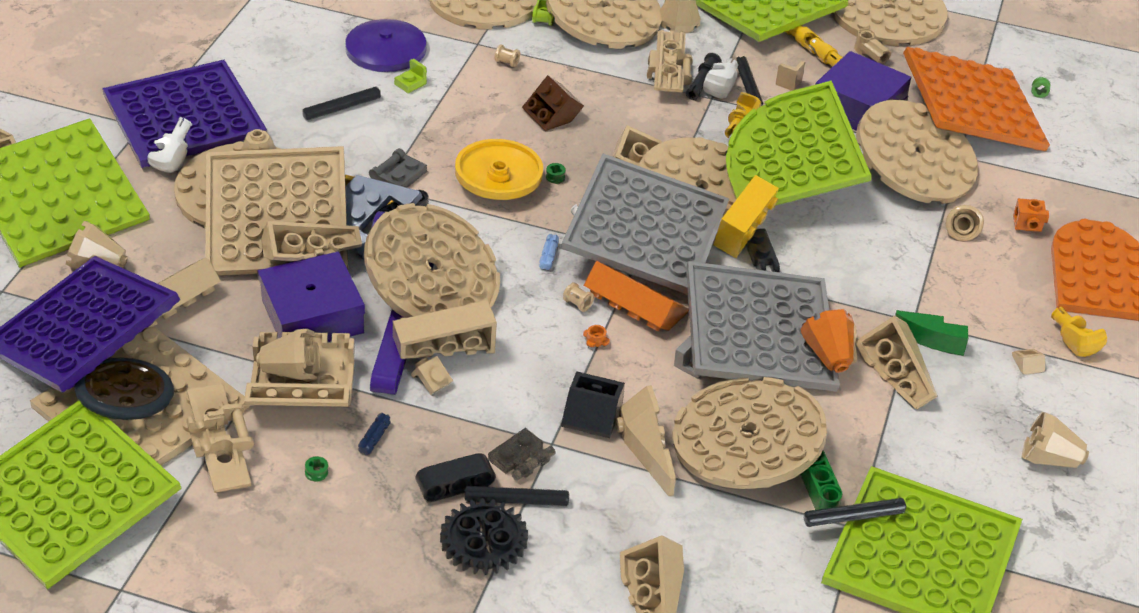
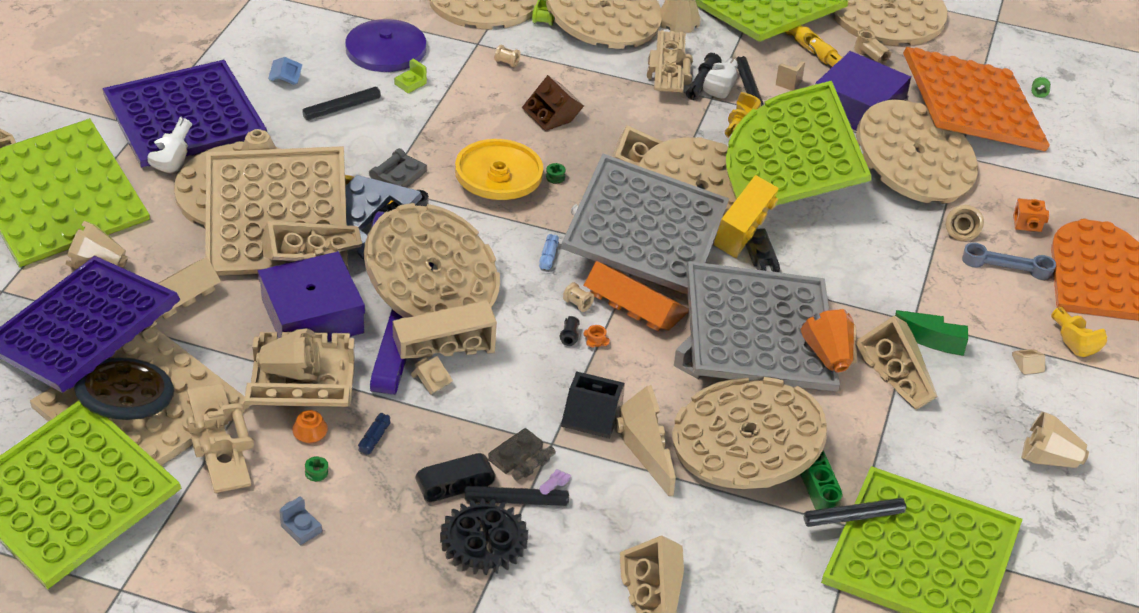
(286, 70): none -> medium blue panel
(299, 521): none -> sand blue bracket
(309, 427): none -> orange cone
(557, 478): none -> lavender piece
(569, 333): none -> black pin
(1010, 261): none -> sand blue piece

